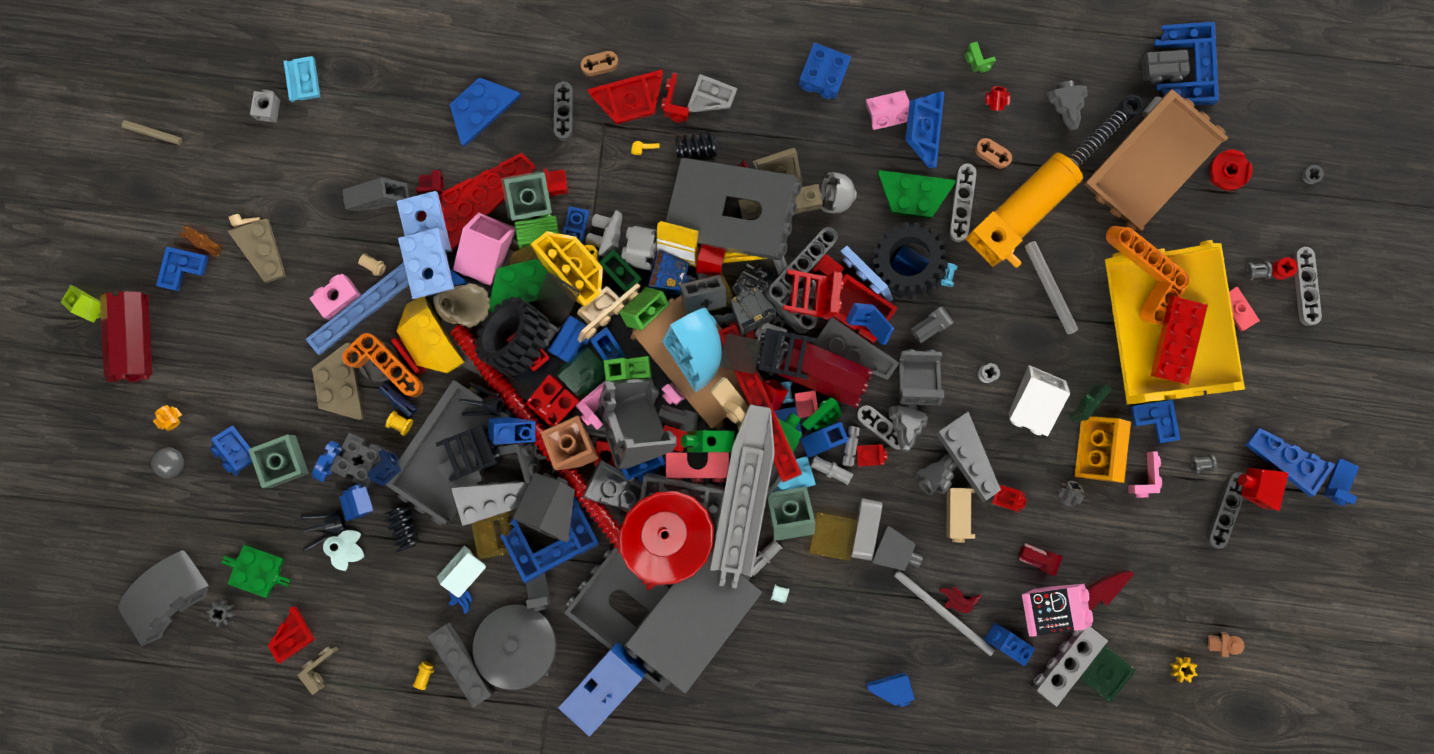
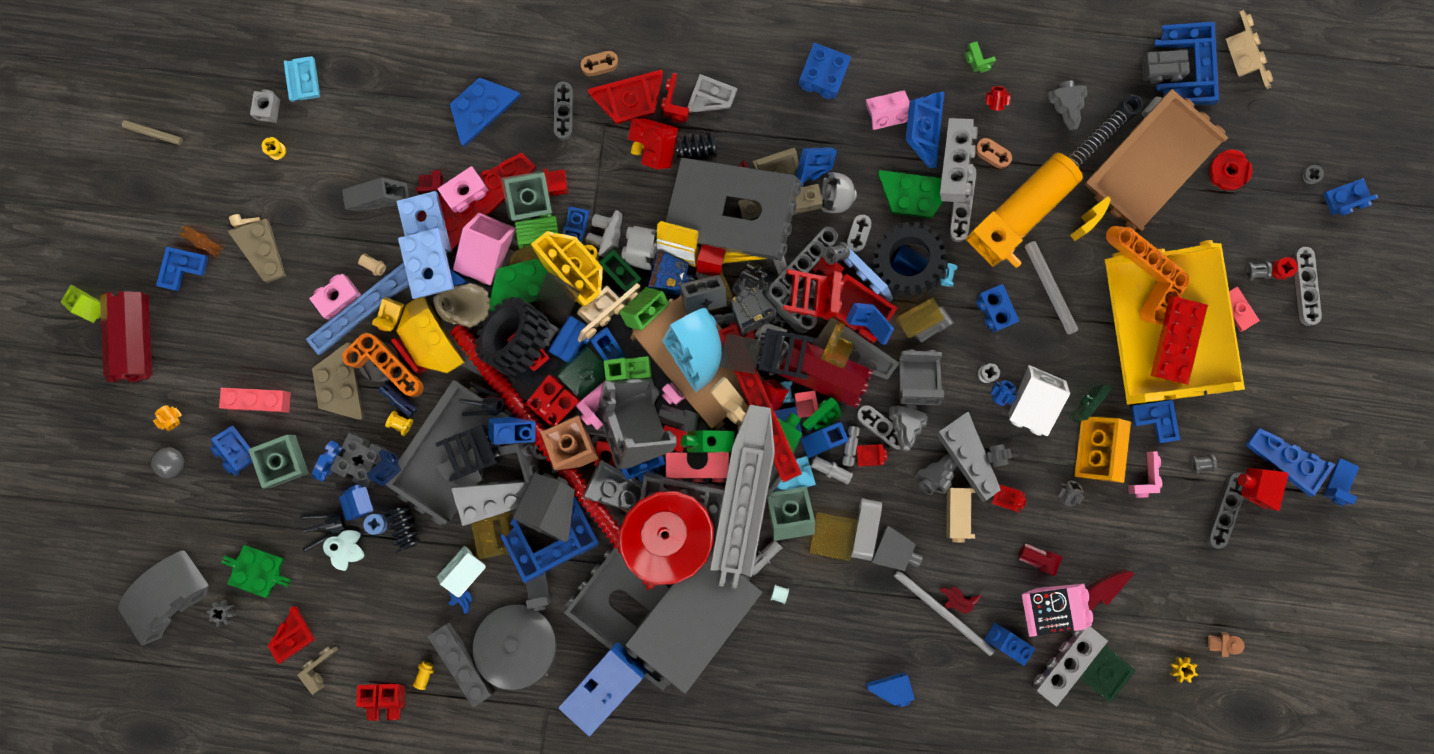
(255, 400): none -> coral arch
(273, 142): none -> yellow bush
(379, 524): none -> medium blue wheel
(379, 697): none -> red hips
(388, 314): none -> yellow bracket
(451, 190): none -> bright pink brick
(657, 139): none -> red brick
(815, 163): none -> blue wing
(835, 250): none -> dark grey bush
(837, 348): none -> clear yellow panel
(863, 235): none -> light grey beam
(920, 318): none -> clear yellow panel
(958, 130): none -> light grey brick
(999, 455): none -> dark grey gear
(1003, 306): none -> blue brick
(1003, 393): none -> blue gear
(1091, 218): none -> yellow slope
(1246, 52): none -> tan bracket
(1348, 196): none -> blue bracket

